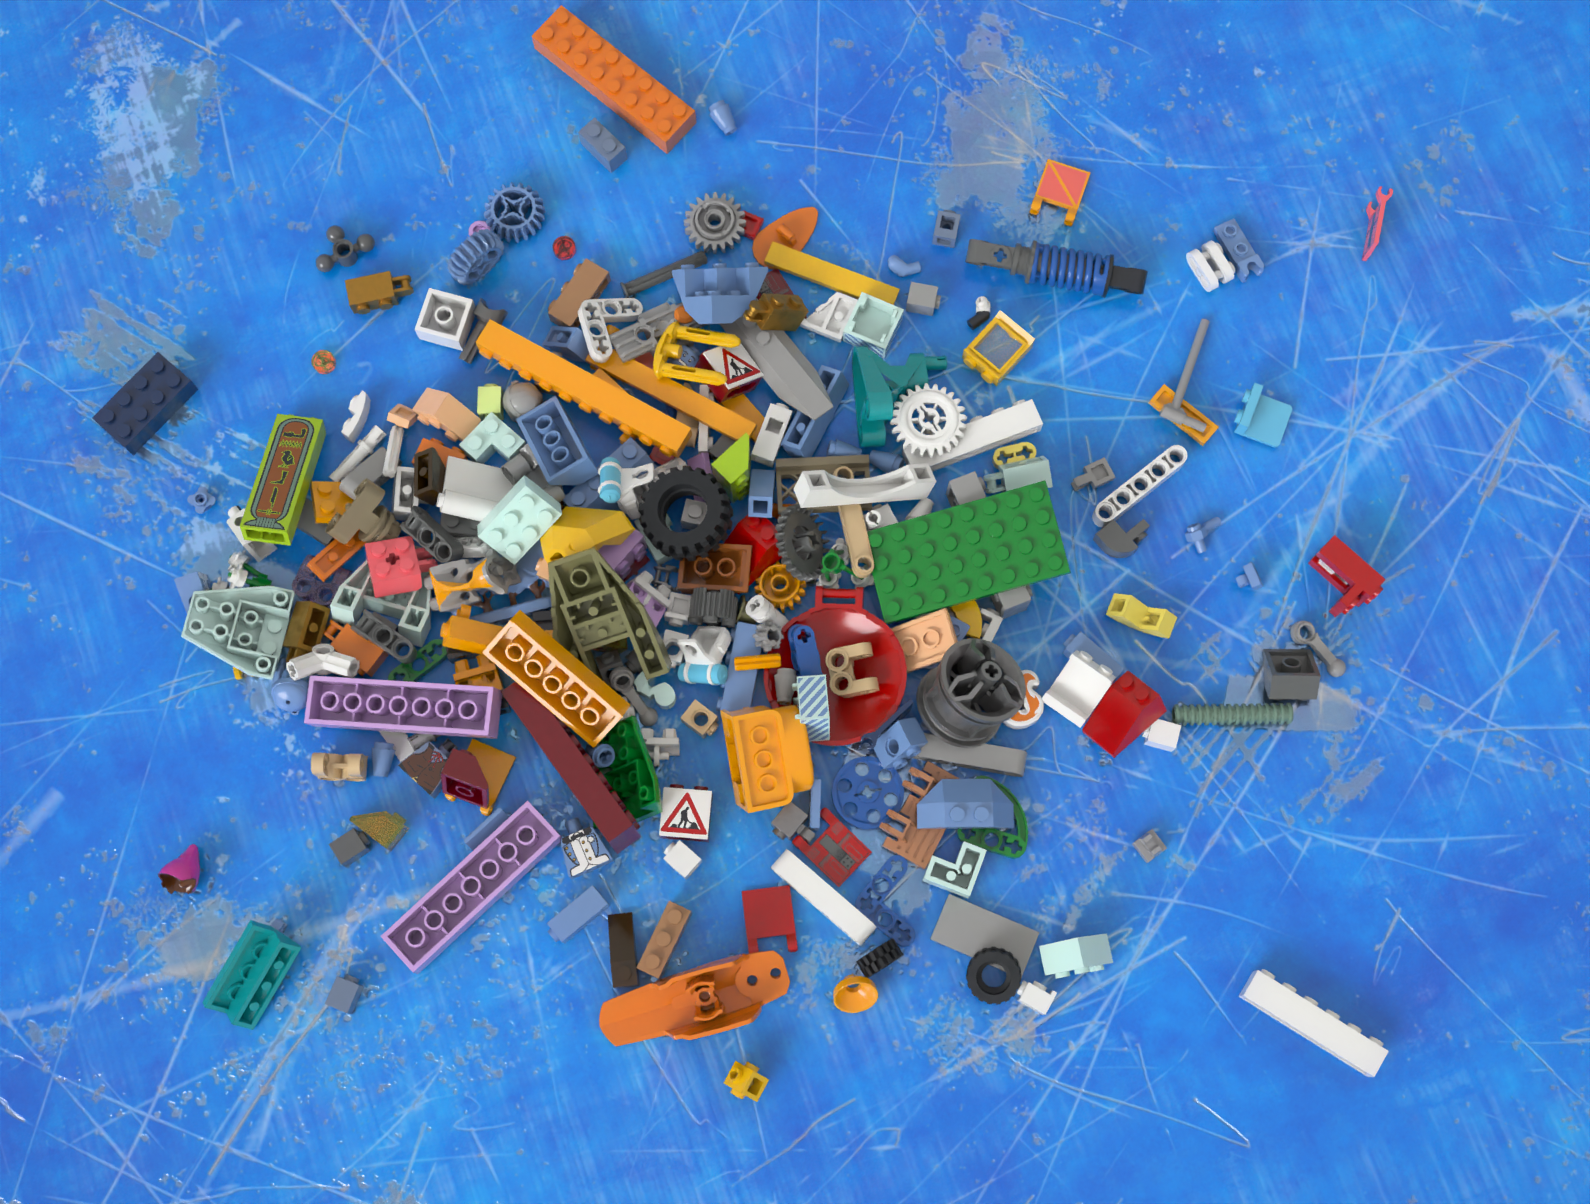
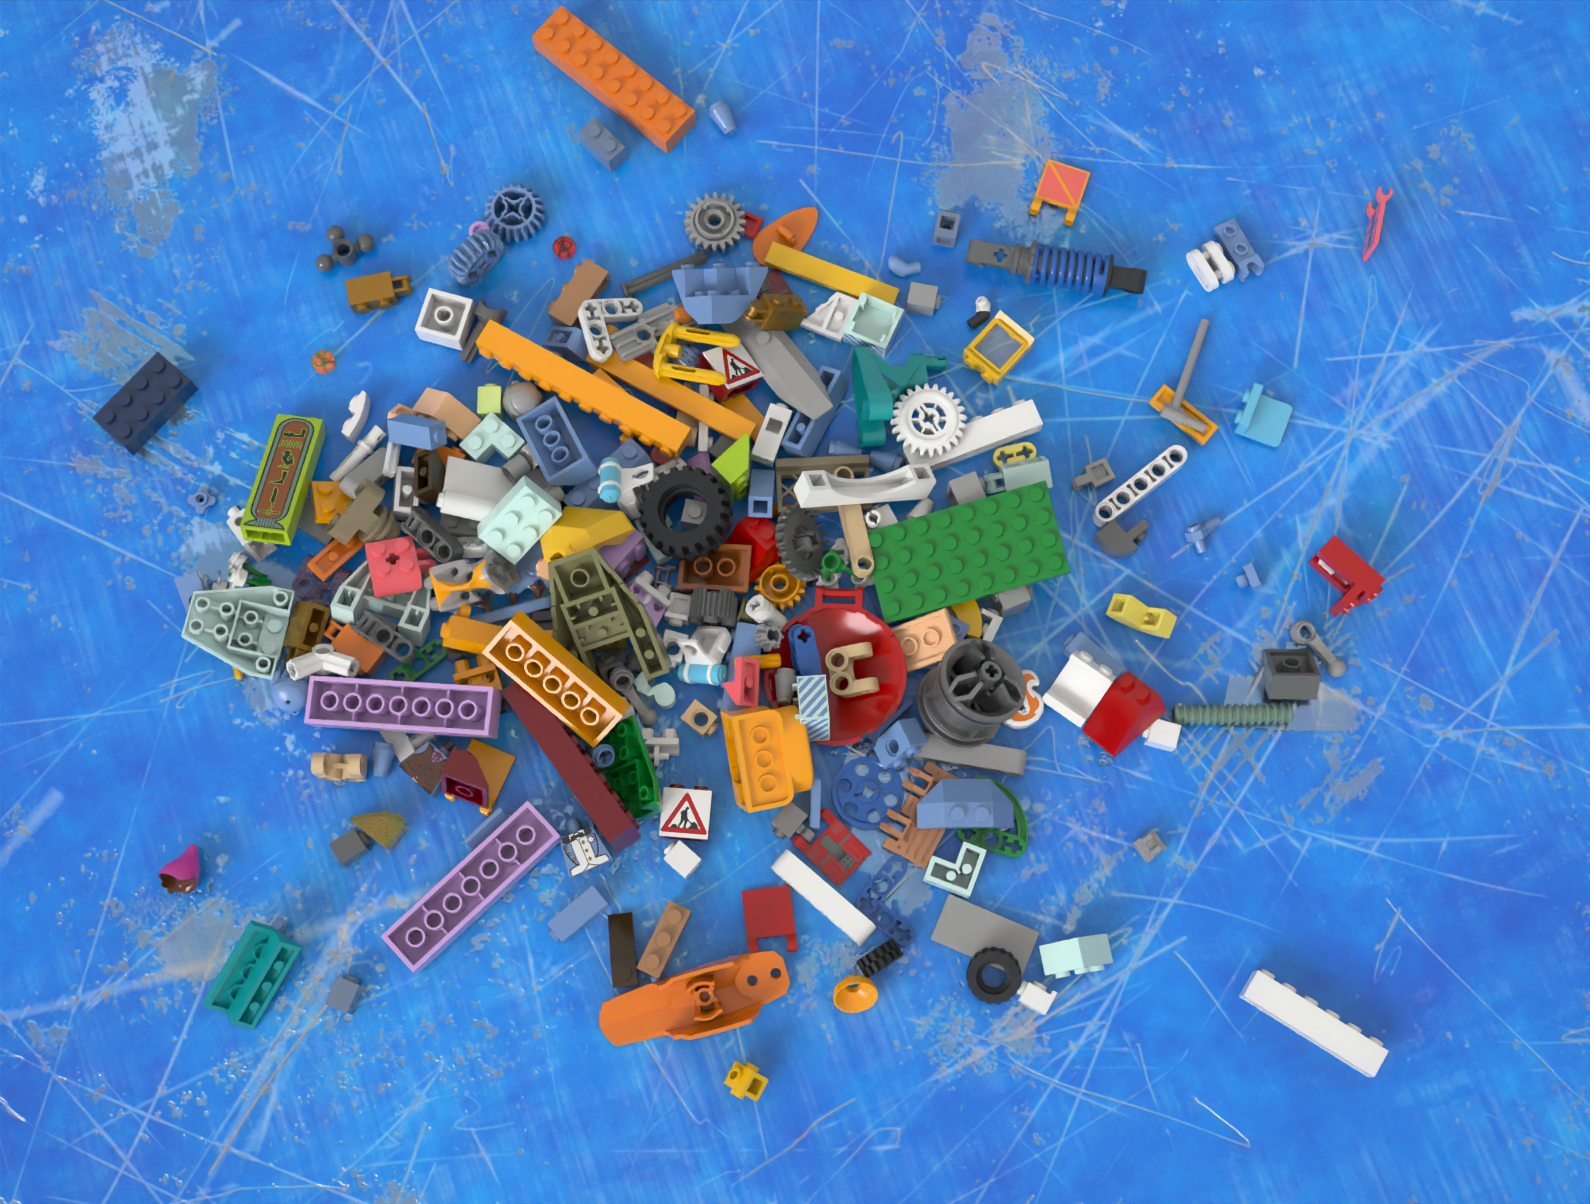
(417, 431): none -> medium blue brick
(746, 683): none -> coral slope

